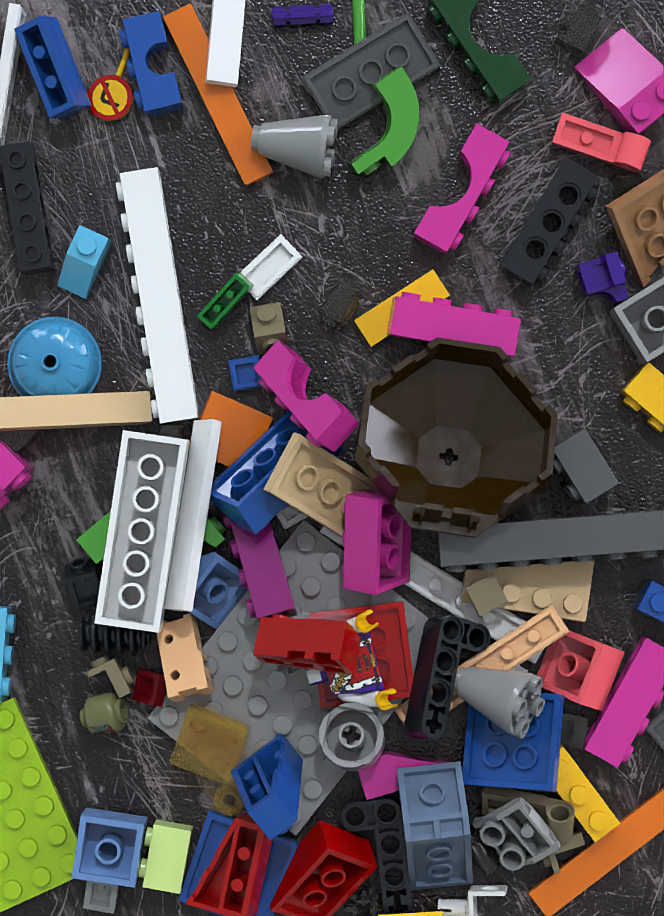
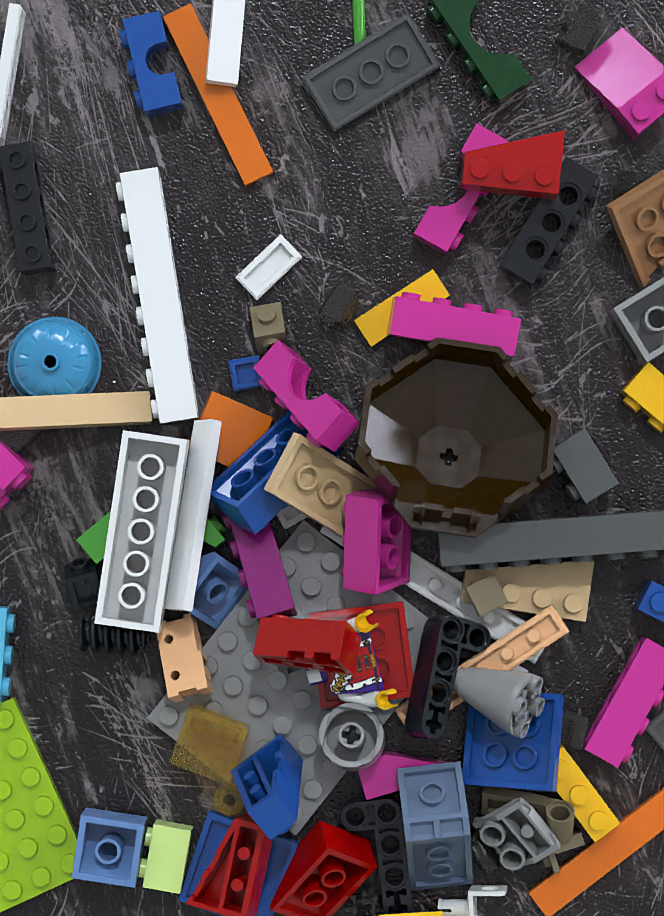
(52, 67): blue brick -> none
(83, 261): medium azure slope -> none
(101, 897): light grey bracket -> none
(104, 714): olive head -> none
(111, 94): piece -> none
(120, 676): dark tan bracket -> none
(149, 687): dark red plate -> none
(225, 300): green piece -> none
(299, 143): light grey cone -> none
(302, 14): dark purple axle -> none
(402, 122): bright green arch -> none
(516, 168): none -> red wedge
(580, 669): coral slope -> none
(601, 143): coral plate -> none
(603, 277): dark purple brick -> none

